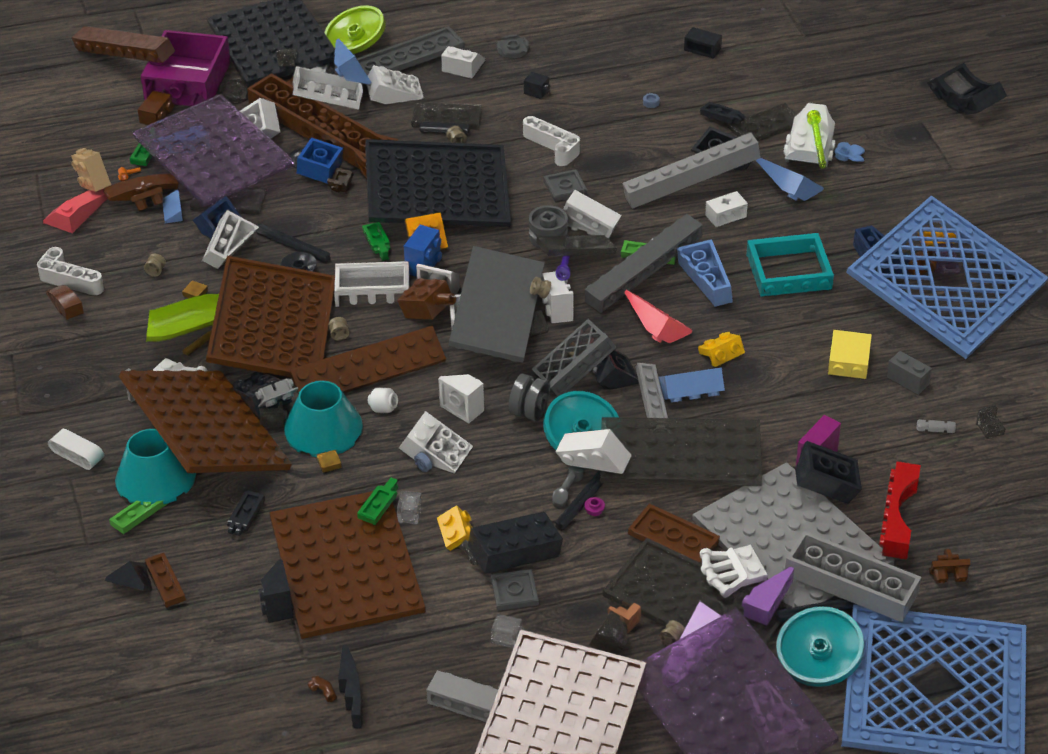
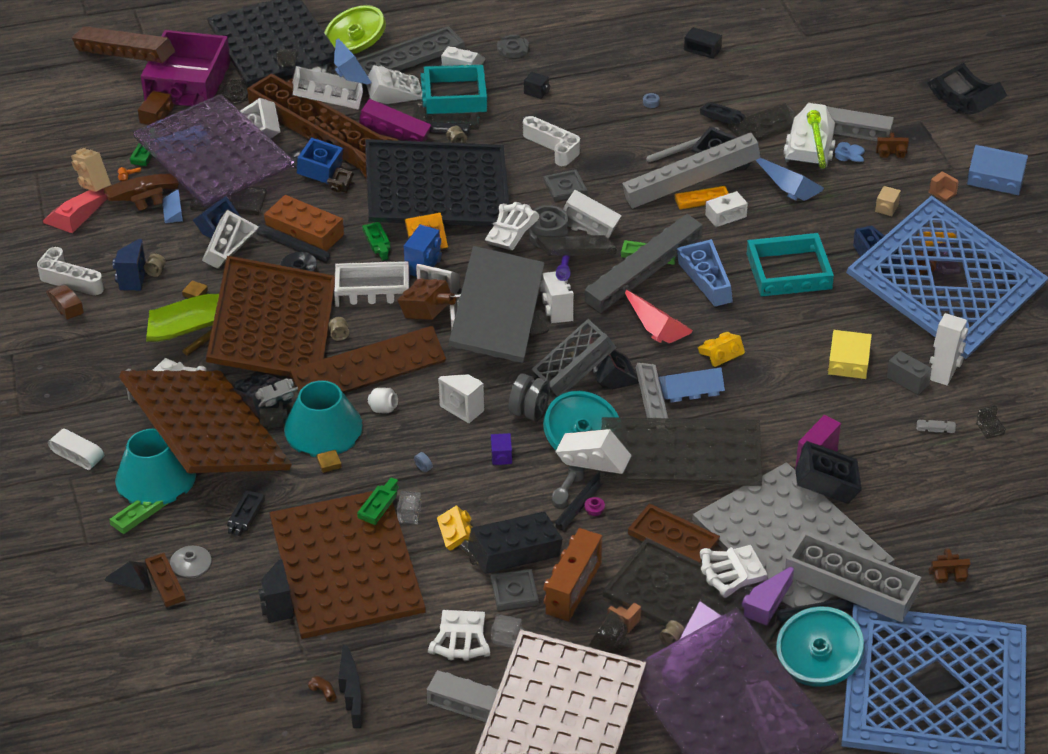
(130, 266): none -> dark blue slope
(190, 561): none -> light grey dish
(305, 222): none -> dark orange brick
(393, 123): none -> magenta wedge
(438, 442): white slope -> none
(454, 104): none -> teal window
(460, 625): none -> white plate
(501, 449): none -> dark purple brick
(510, 229): none -> white plate
(540, 287): dark tan wheel -> none
(573, 574): none -> dark orange brick
(672, 150): none -> light grey piece
(699, 197): none -> light orange tile
(860, 124): none -> light grey brick
(888, 201): none -> tan brick
(889, 145): none -> reddish brown hips
(897, 533): red arch -> none
(943, 186): none -> nougat panel
(948, 348): none -> white wedge
(997, 170): none -> medium blue slope

